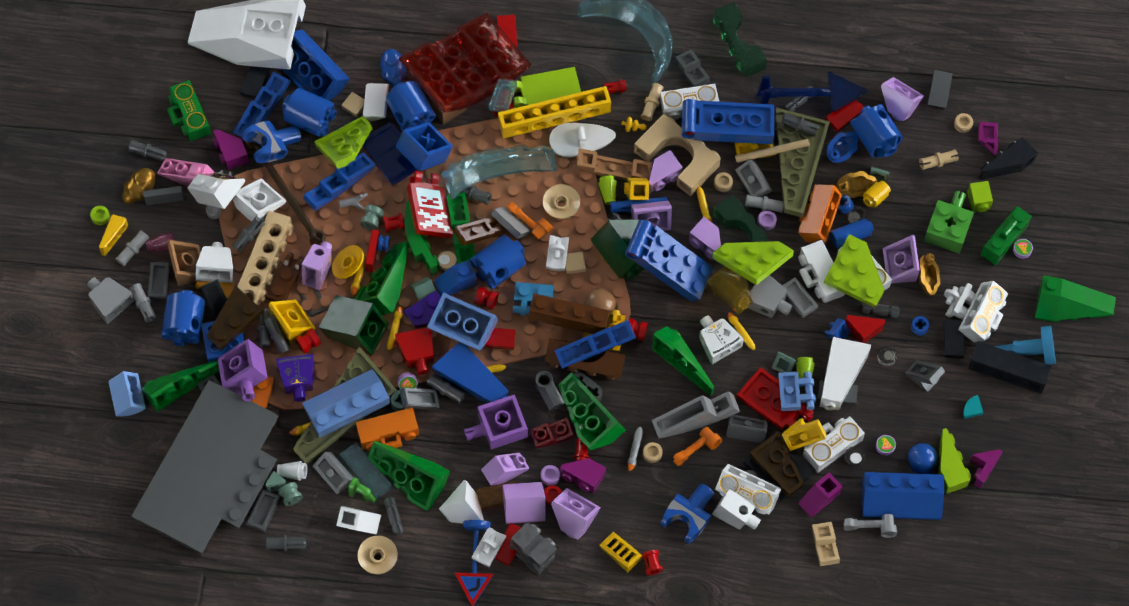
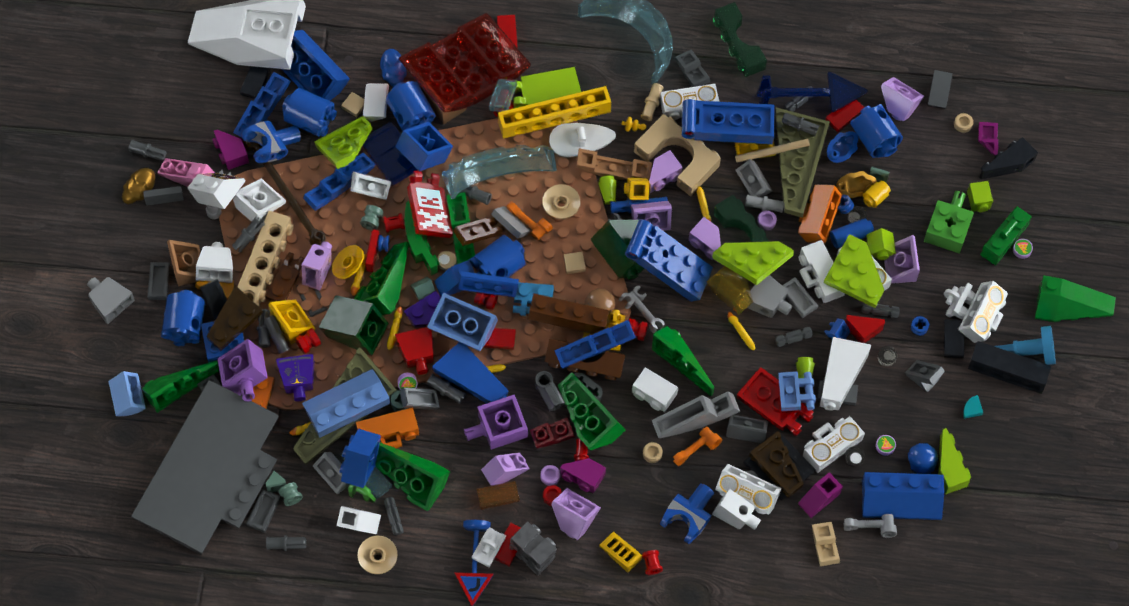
(99, 215): lime tile -> none
(113, 232): yellow slope -> none
(132, 248): light grey pin -> none
(143, 302): light grey pin -> none
(159, 242): clear pink cone -> none
(193, 117): green piece -> none
(293, 470): white cone -> none
(353, 201): light grey bar -> none
(360, 458): none -> blue brick
(370, 185): none -> white slope
(462, 505): white slope -> none
(488, 284): none -> blue tile
(524, 502): lavender slope -> none
(557, 253): white hips -> none
(618, 86): red pin -> none
(635, 298): none -> light grey bar
(635, 448): light grey piece -> none
(654, 390): none -> white brick
(719, 339): white torso -> none
(723, 182): tan tile -> none
(783, 363): sand green slope -> none
(793, 336): none -> dark grey axle
(803, 434): yellow slope -> none
(881, 244): none -> lime brick
(929, 274): pearl gold arm -> none
(938, 159): tan pin -> none
(986, 462): magenta slope -> none

